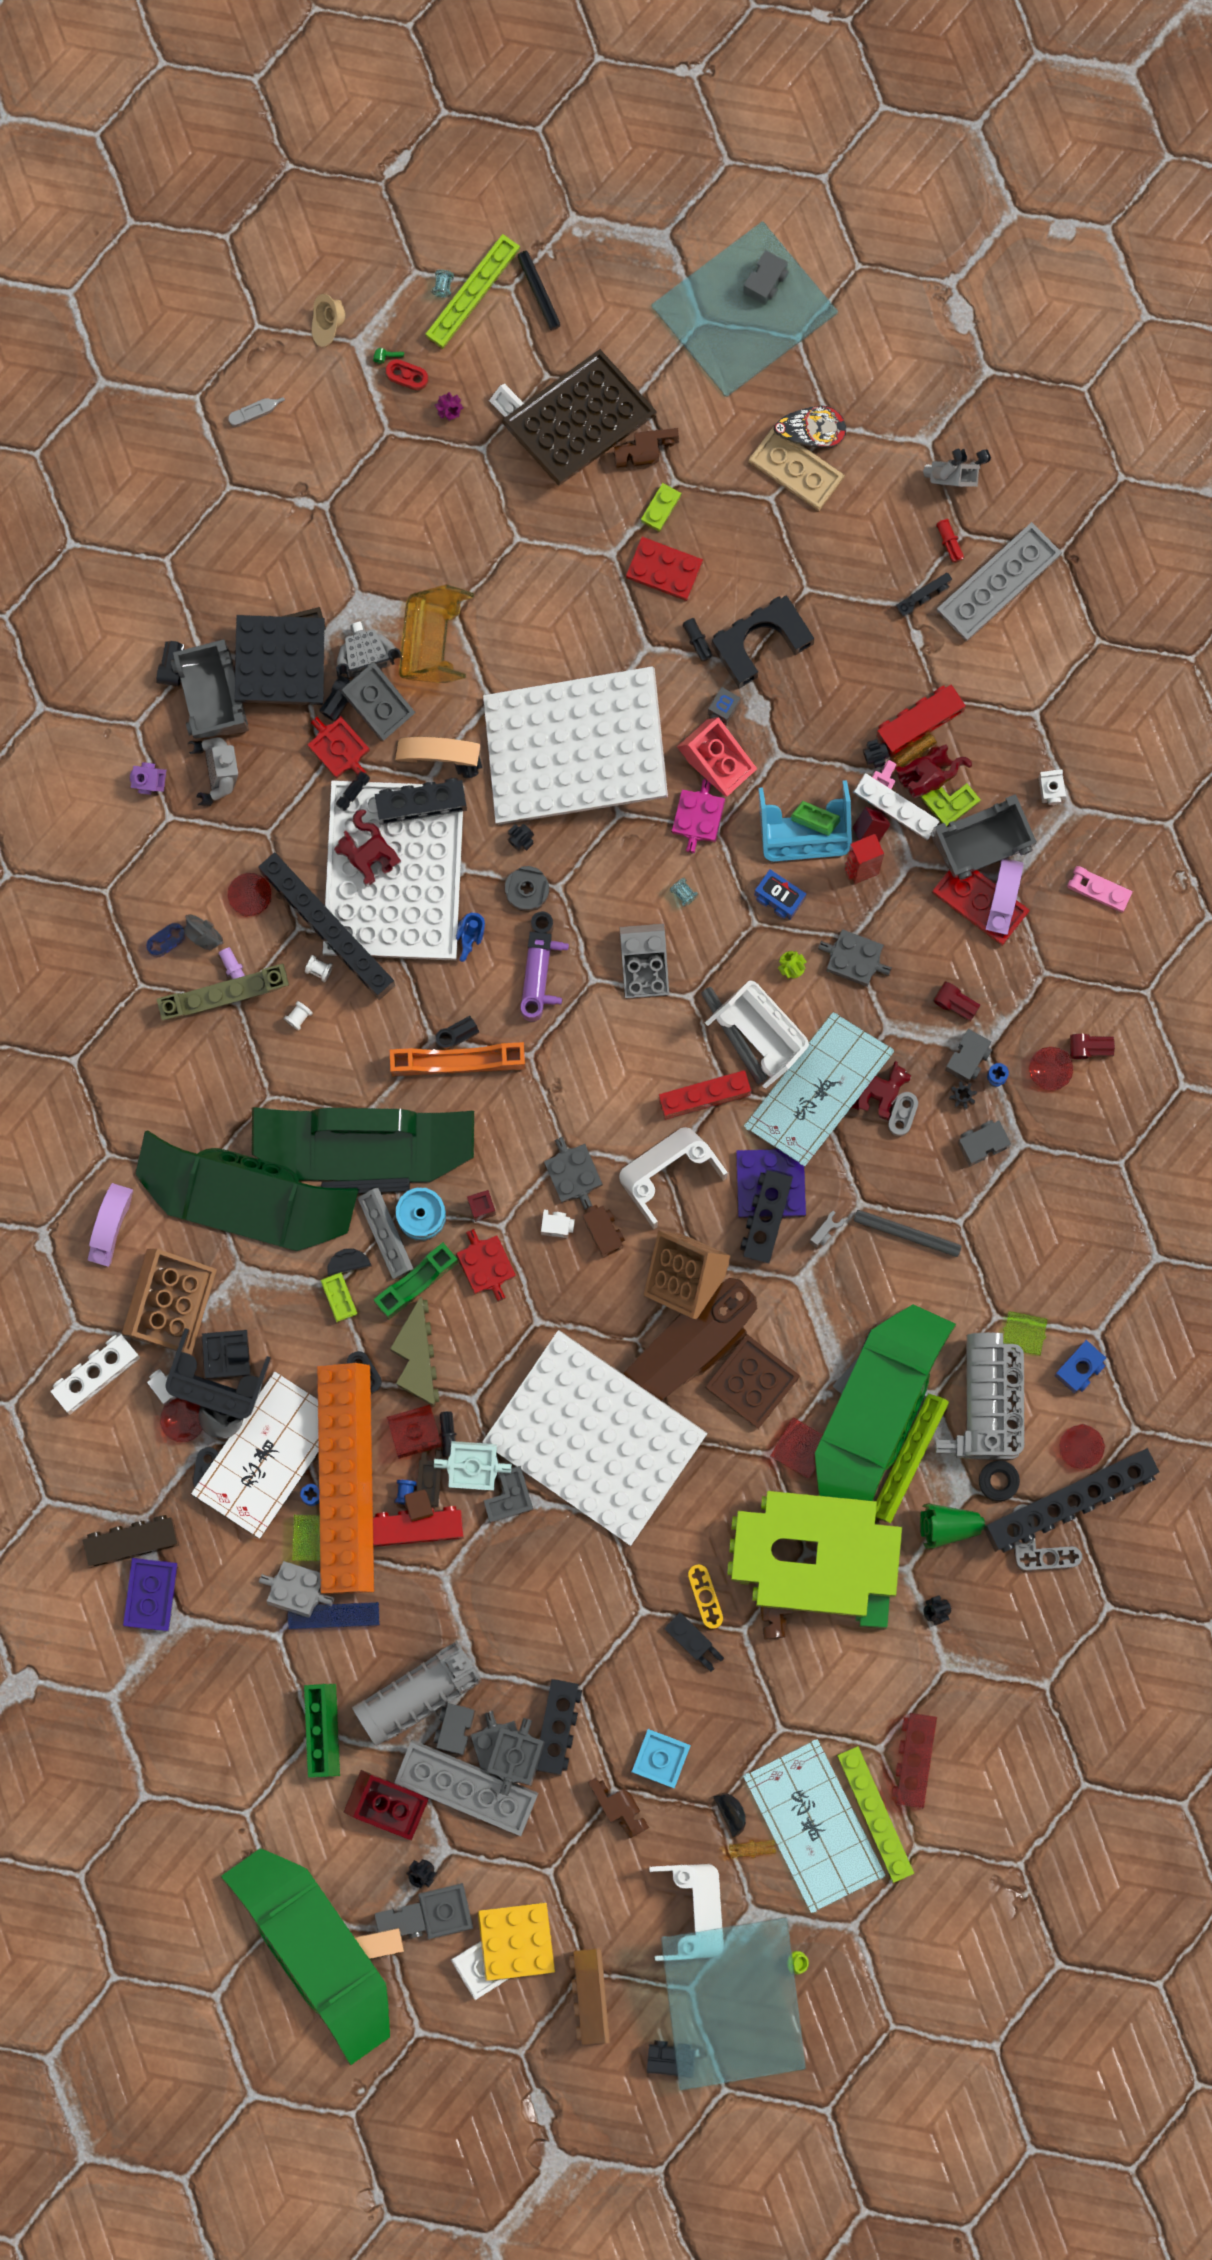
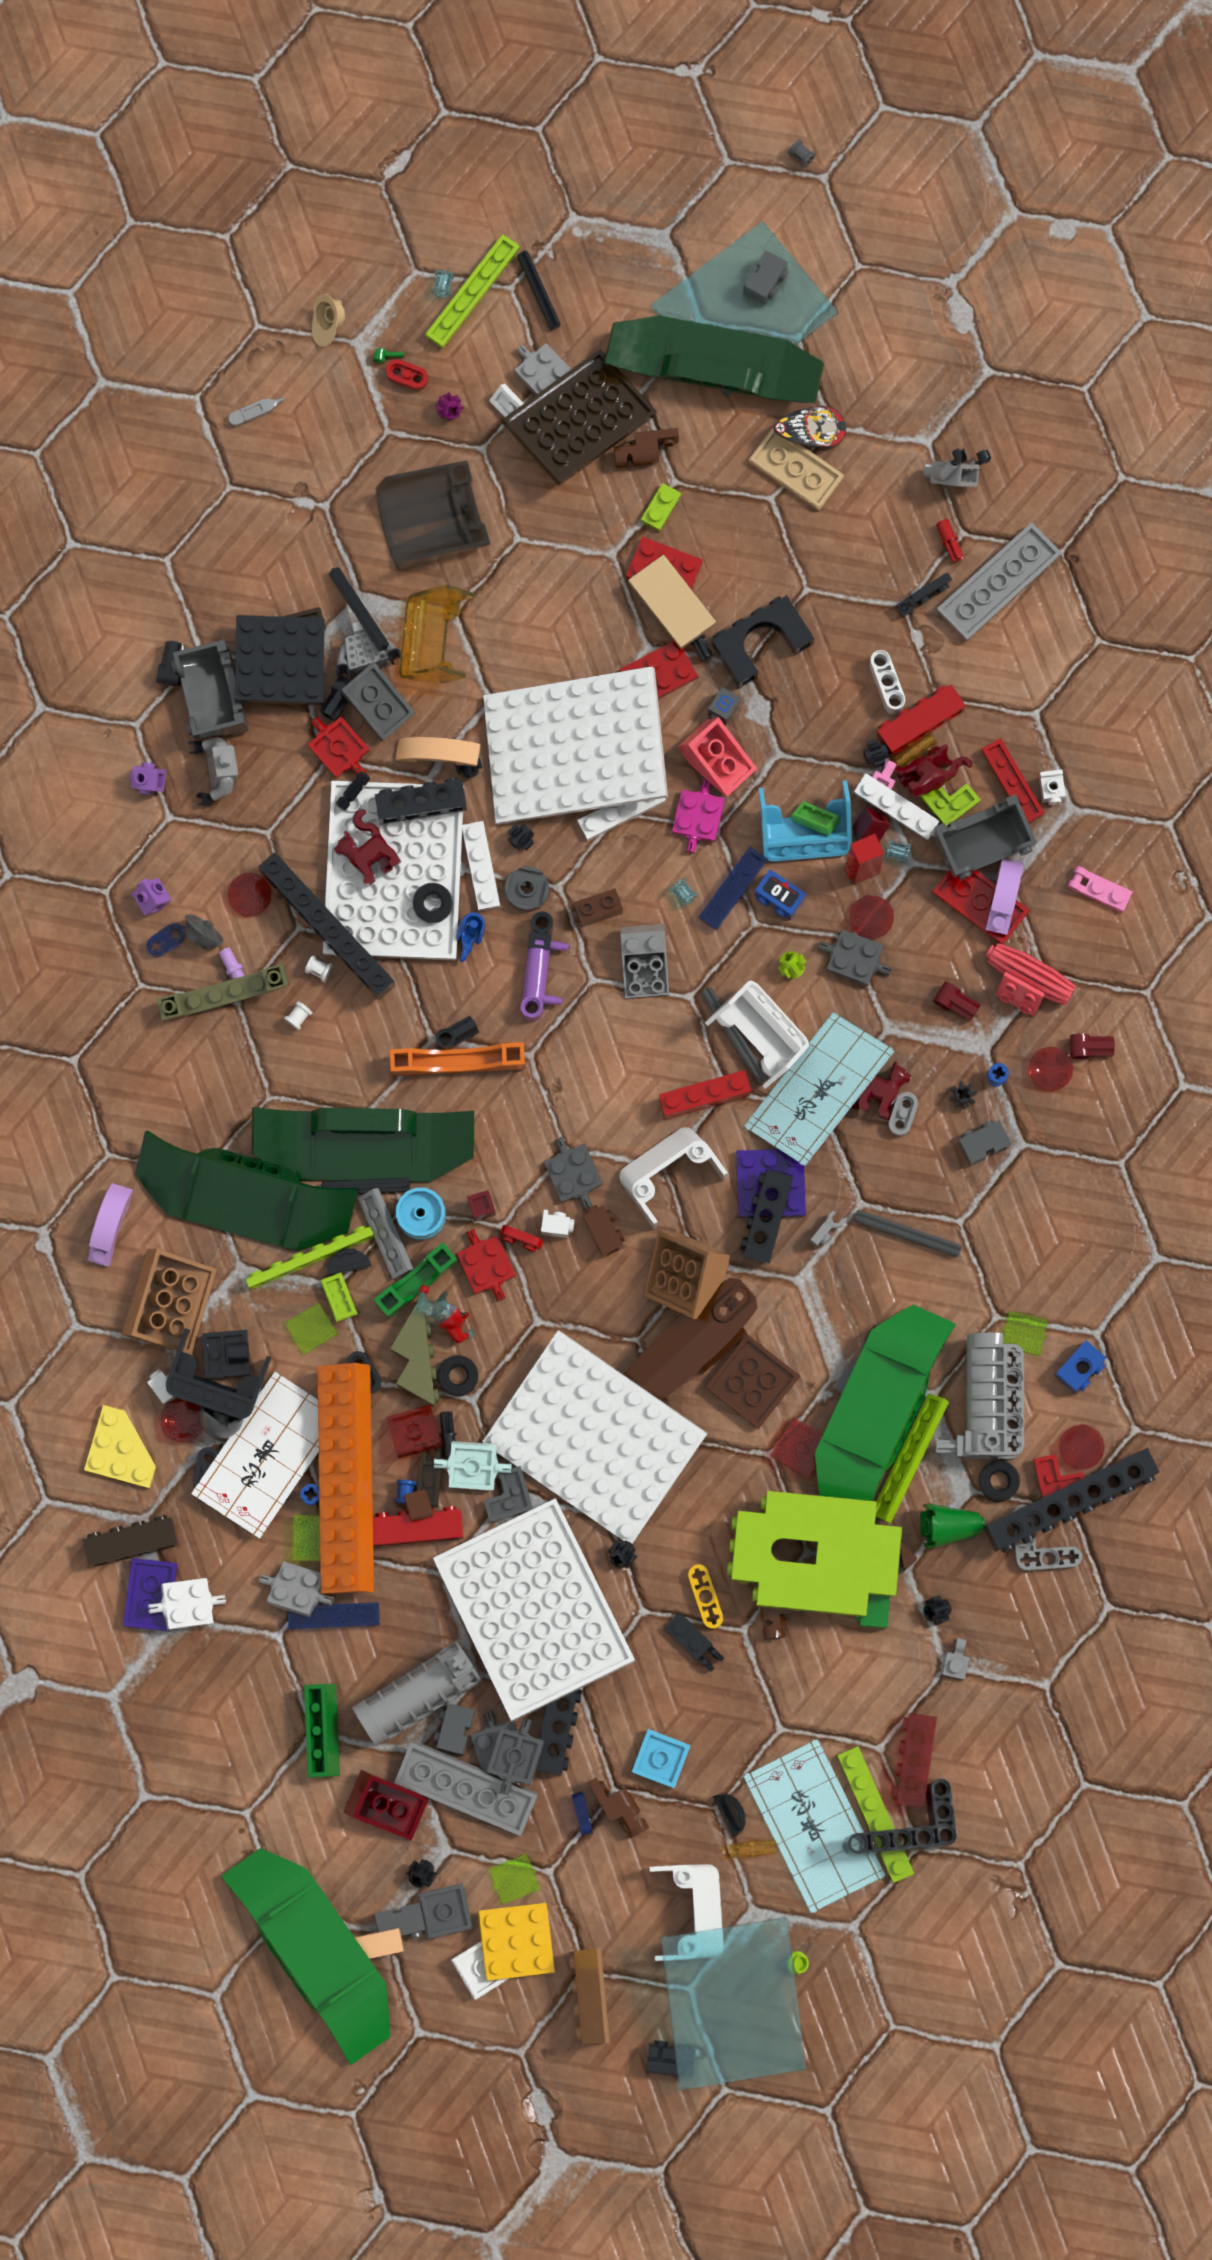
(108, 1372): white brick -> none
(119, 1450): none -> light yellow plate
(151, 896): none -> medium lavender brick
(186, 1604): none -> white plate
(302, 1261): none -> lime plate
(311, 1328): none -> clear neon green piece
(359, 609): none -> black axle
(430, 514): none -> clear smoke windscreen
(432, 889): none -> black tyre
(444, 1315): none -> piece
(458, 1389): none -> black tyre
(480, 866): none -> white plate
(514, 1879): none -> clear neon green piece
(530, 1242): none -> red plate
(533, 1610): none -> white plate
(540, 368): none -> light grey plate
(582, 1813): none -> clear blue beam
(597, 908): none -> reddish brown brick
(613, 816): none -> white plate
(622, 1554): none -> black gear
(671, 668): none -> red plate
(672, 602): none -> tan tile
(715, 358): none -> dark green piece
(733, 888): none -> clear blue plate
(801, 153): none -> dark grey bush
(872, 917): none -> clear red dish
(887, 672): none -> white beam
(898, 850): none -> clear light blue bush
(906, 1556): none -> reddish brown slope
(910, 1835): none -> black beam
(956, 1663): none -> light grey plate
(966, 1063): dark grey brick -> none
(1012, 779): none -> red plate
(1027, 980): none -> coral plate
(1050, 1477): none -> red plate

